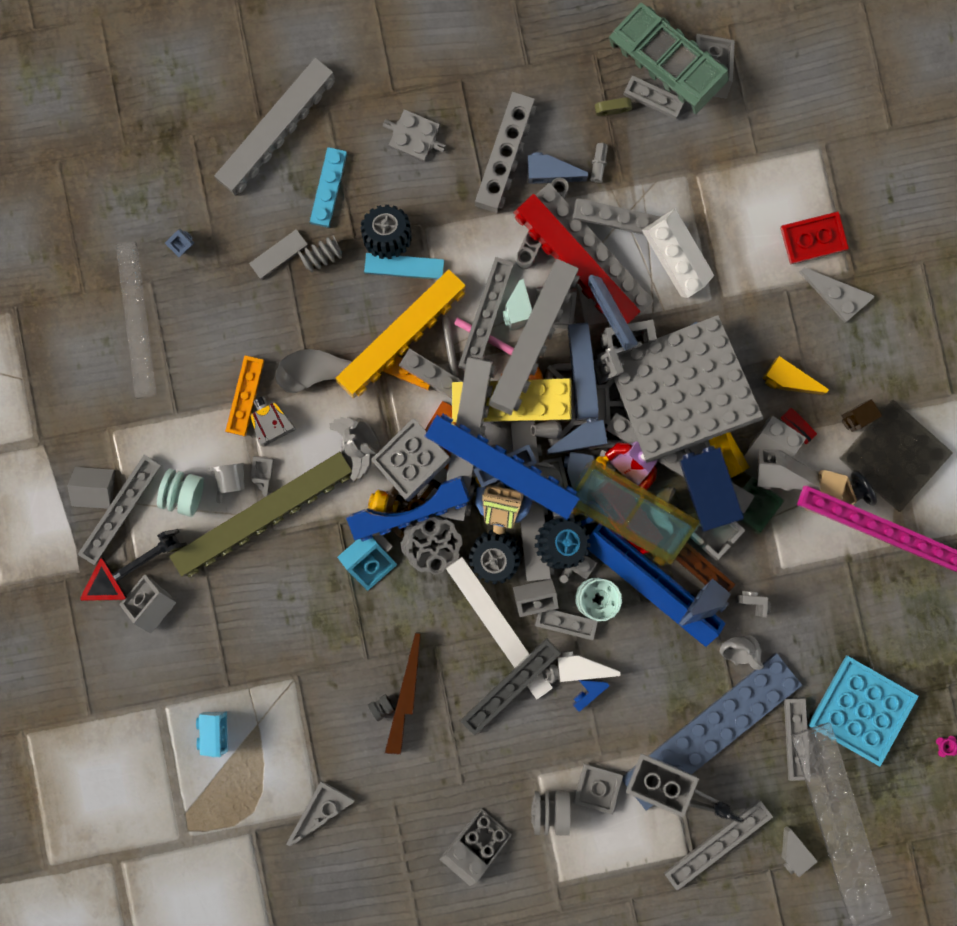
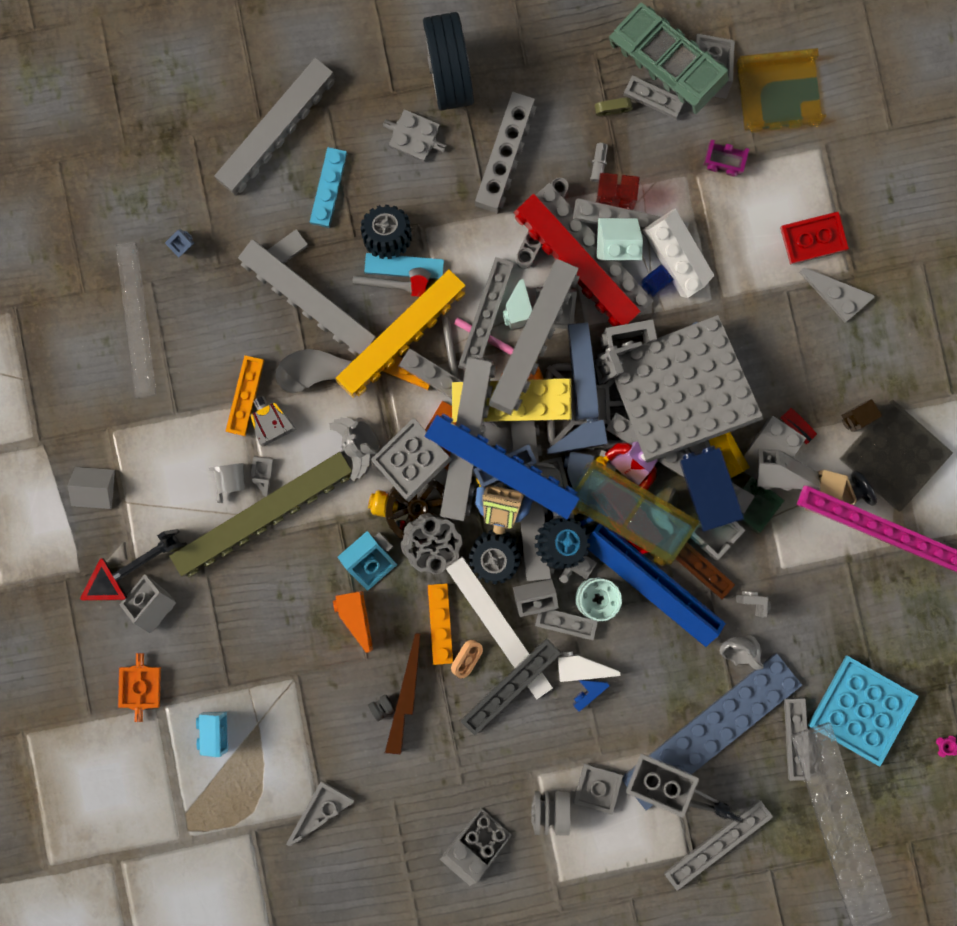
(119, 509): light grey plate -> none
(139, 687): none -> orange plate
(180, 493): light aqua wheel -> none
(307, 297): none -> light grey brick
(321, 254): light grey piece -> none
(353, 613): none -> orange slope
(369, 521): blue arch -> none
(416, 286): none -> piece
(440, 624): none -> light orange plate
(448, 61): none -> black wheel
(467, 659): none -> light nougat plate
(547, 168): sand blue slope -> none
(548, 429): light grey cone -> none
(551, 673): light grey plate -> none
(612, 312): sand blue slope -> none
(617, 195): none -> clear red piece
(619, 239): none -> light aqua slope
(656, 281): none -> clear blue brick
(707, 602): sand blue slope -> none
(725, 158): none -> magenta window
(779, 90): none -> clear yellow panel
(788, 377): yellow slope -> none
(795, 854): light grey slope -> none

